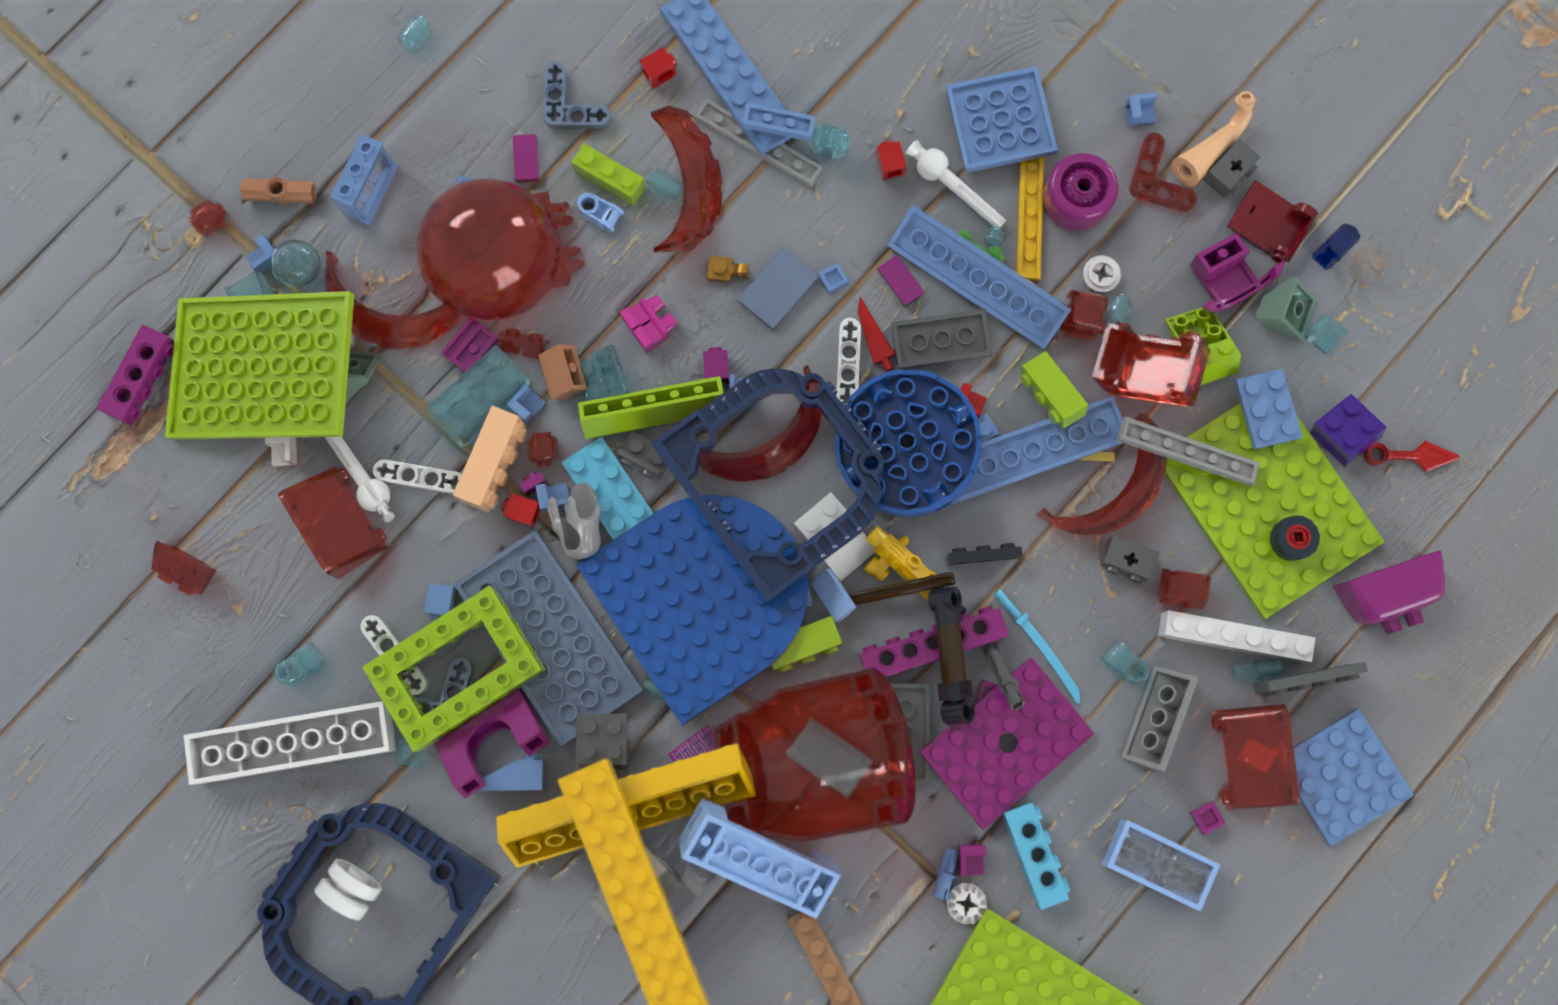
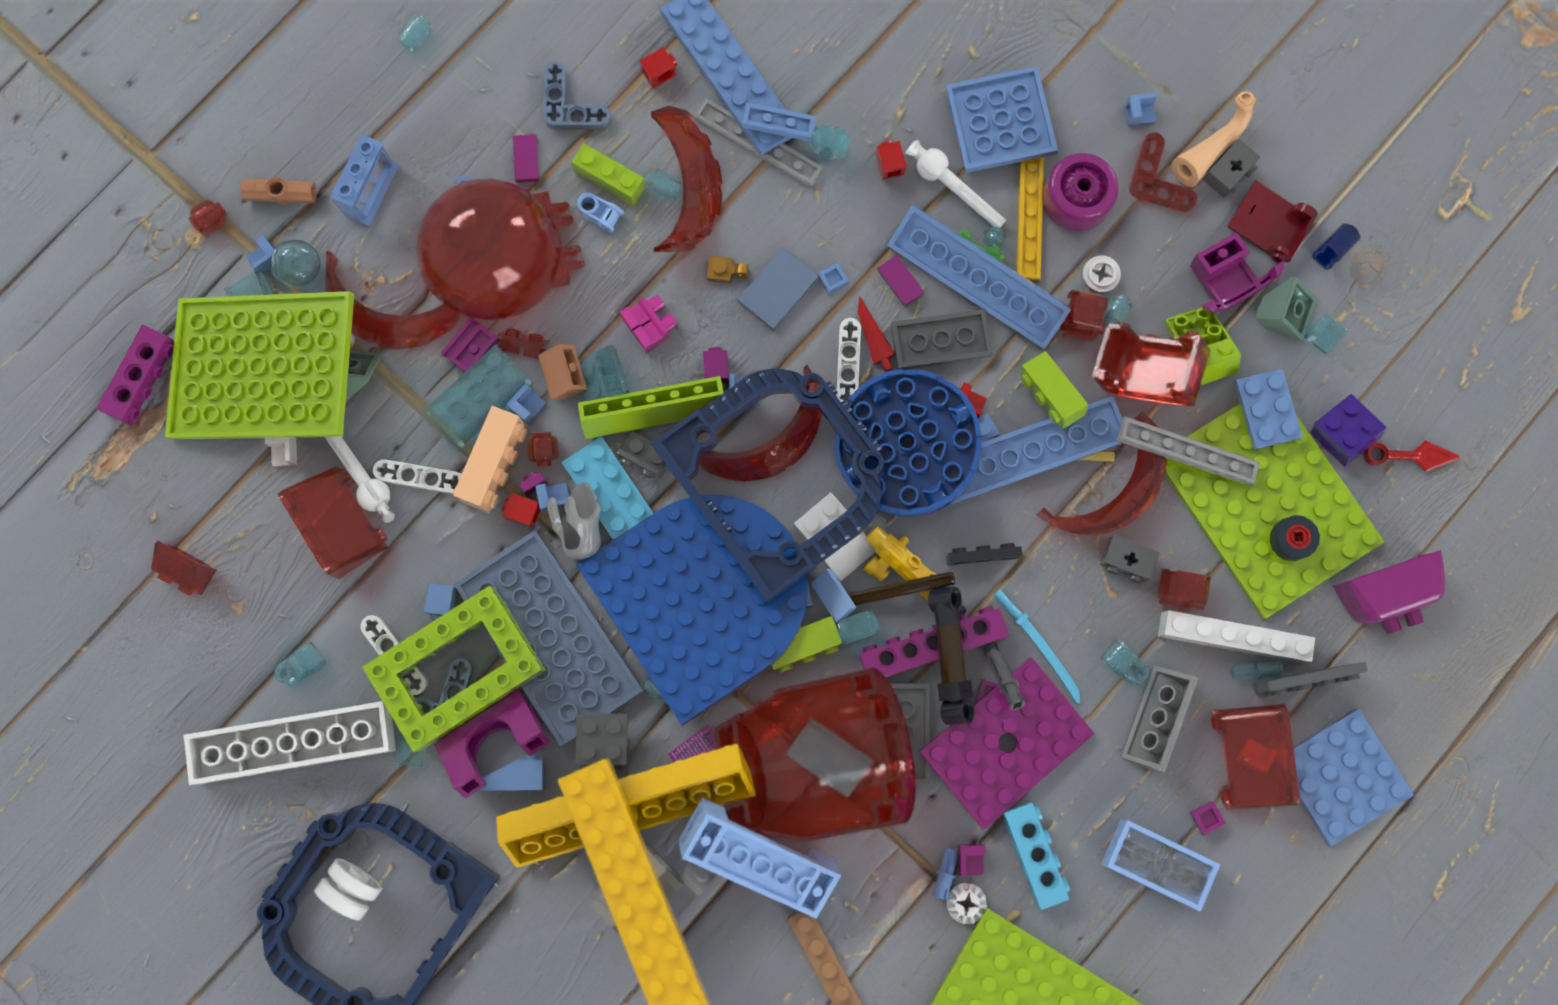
(858, 627): none -> clear light blue gear

